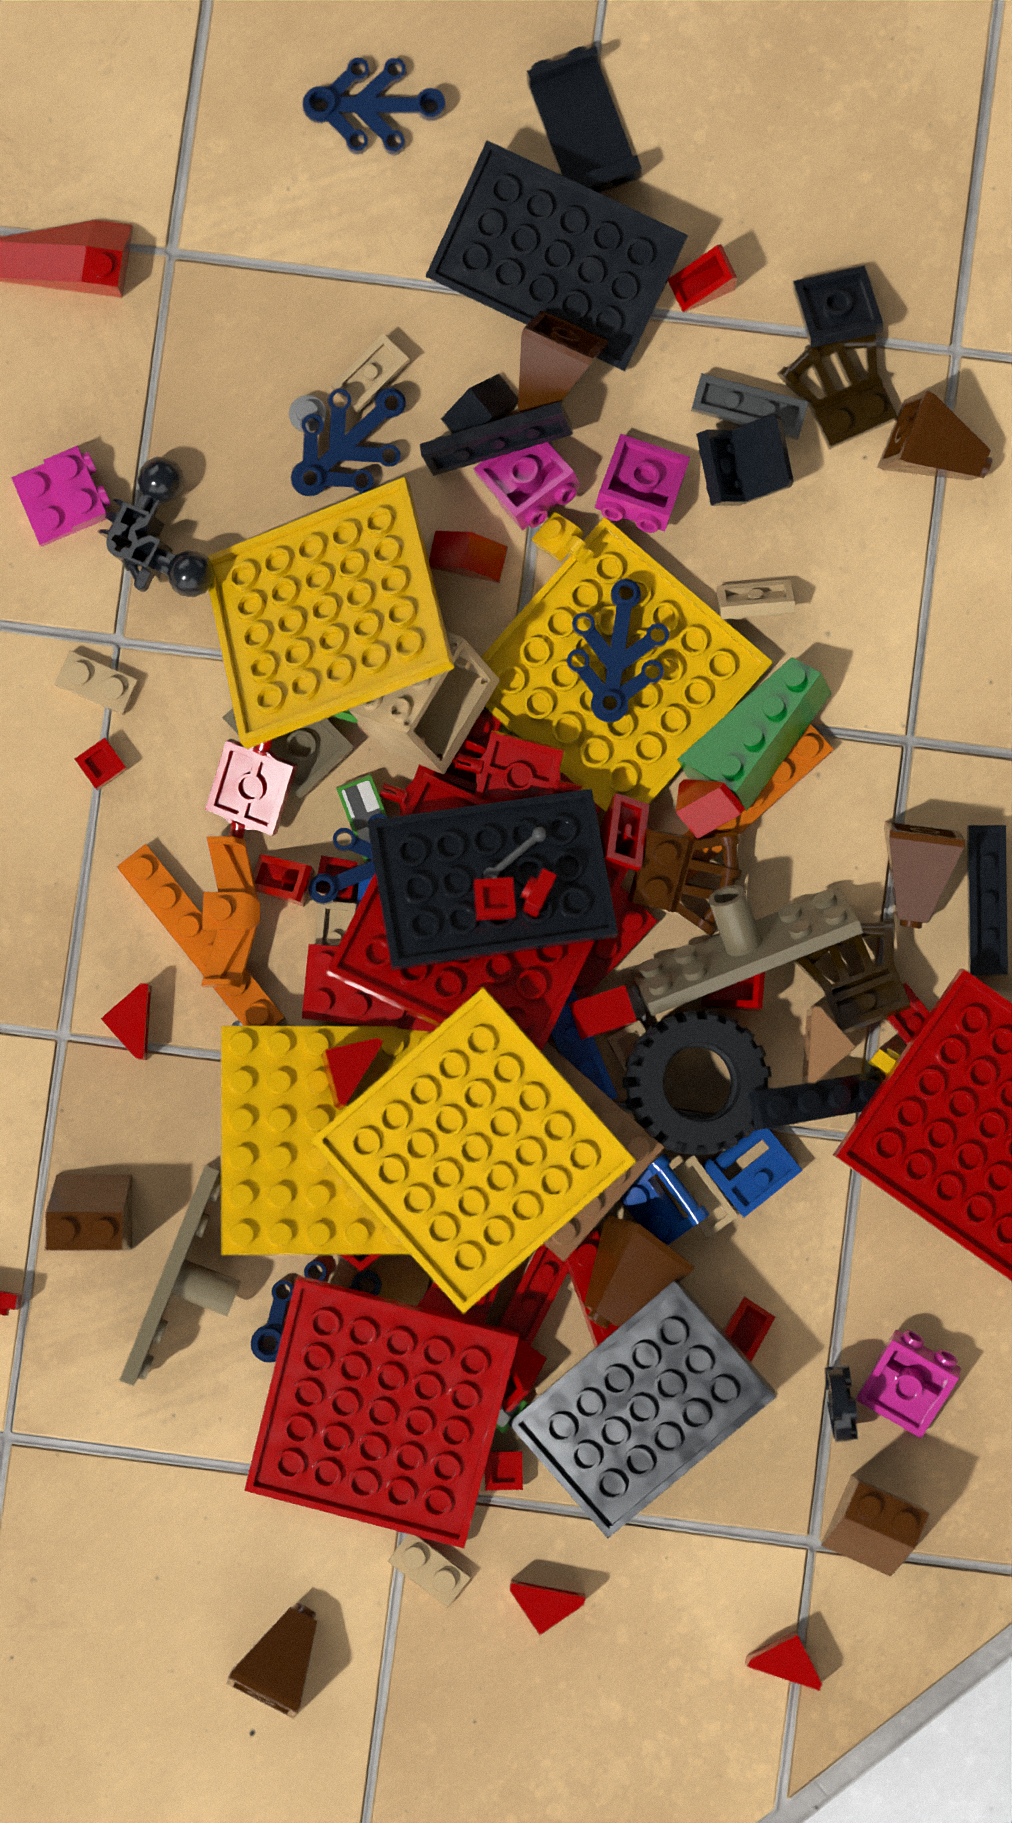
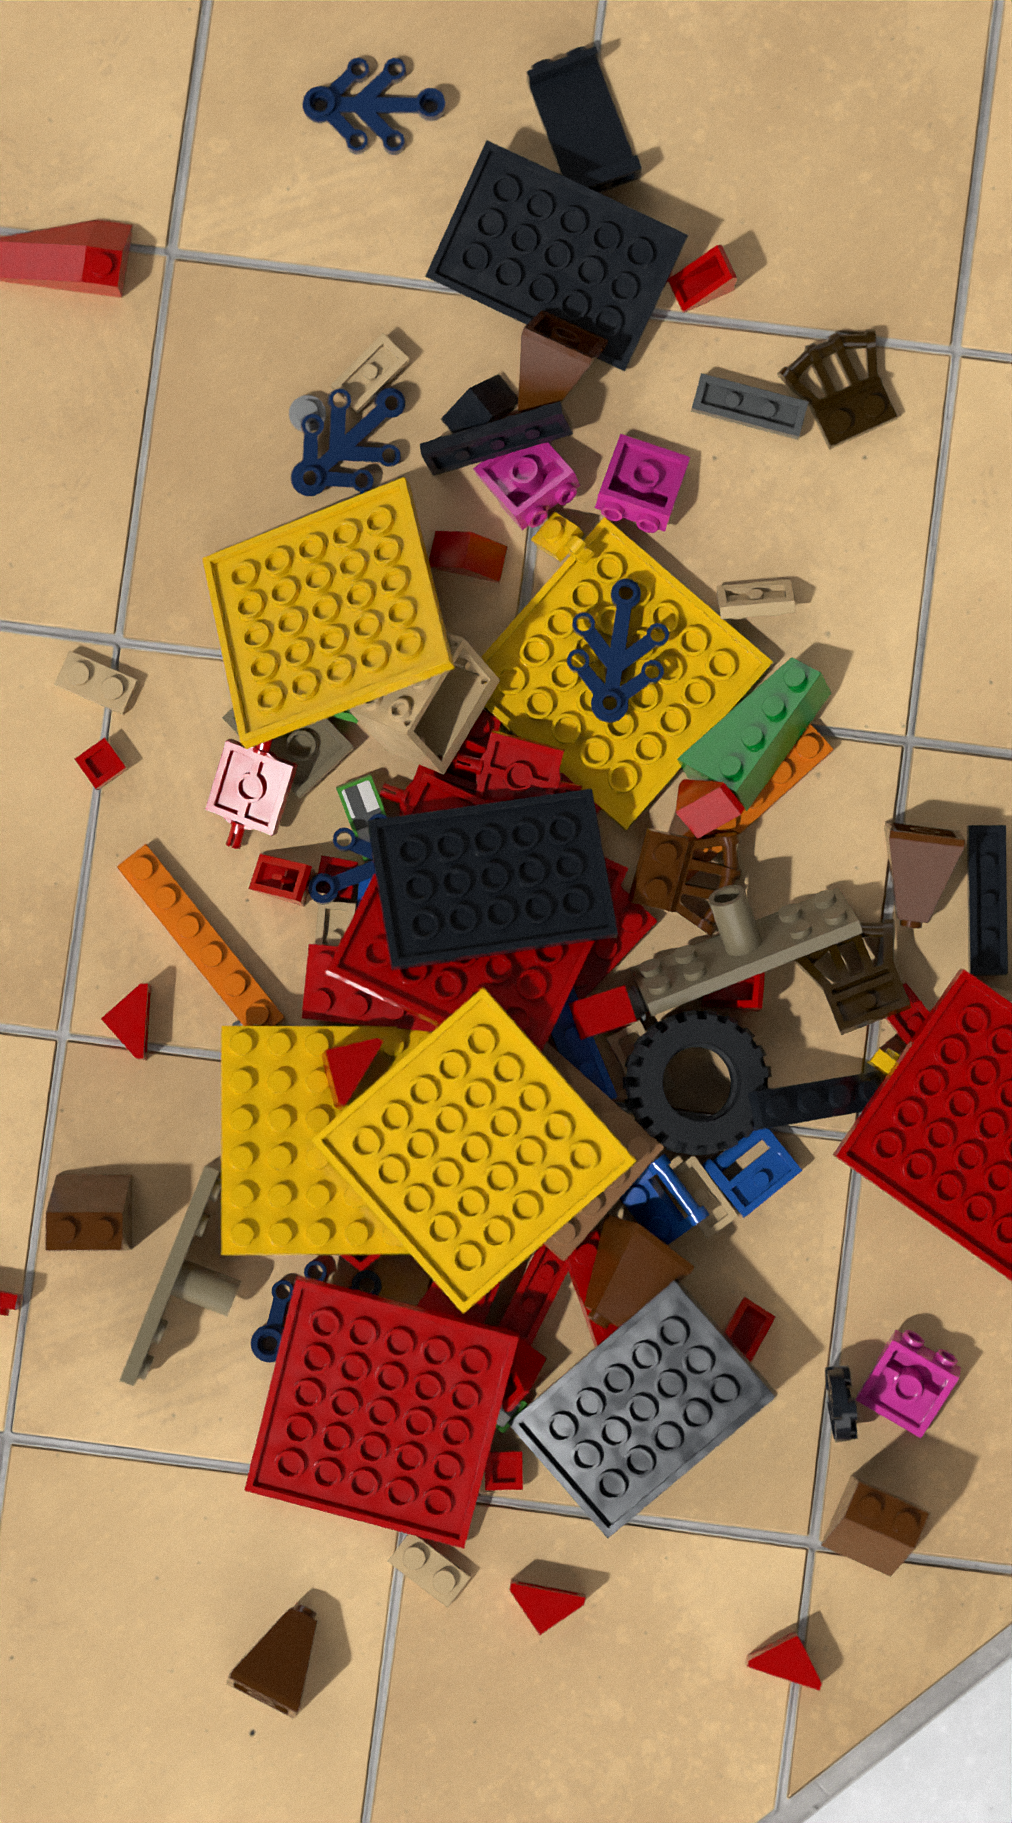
(61, 495): dark pink plate -> none
(187, 572): black piece -> none
(230, 912): orange plate -> none
(494, 898): red plate -> none
(537, 892): red plate -> none
(539, 834): dark grey hinge -> none
(624, 831): red slope -> none
(745, 462): black bracket -> none
(823, 1045): medium nougat slope -> none
(838, 306): black plate -> none
(934, 442): reddish brown slope -> none

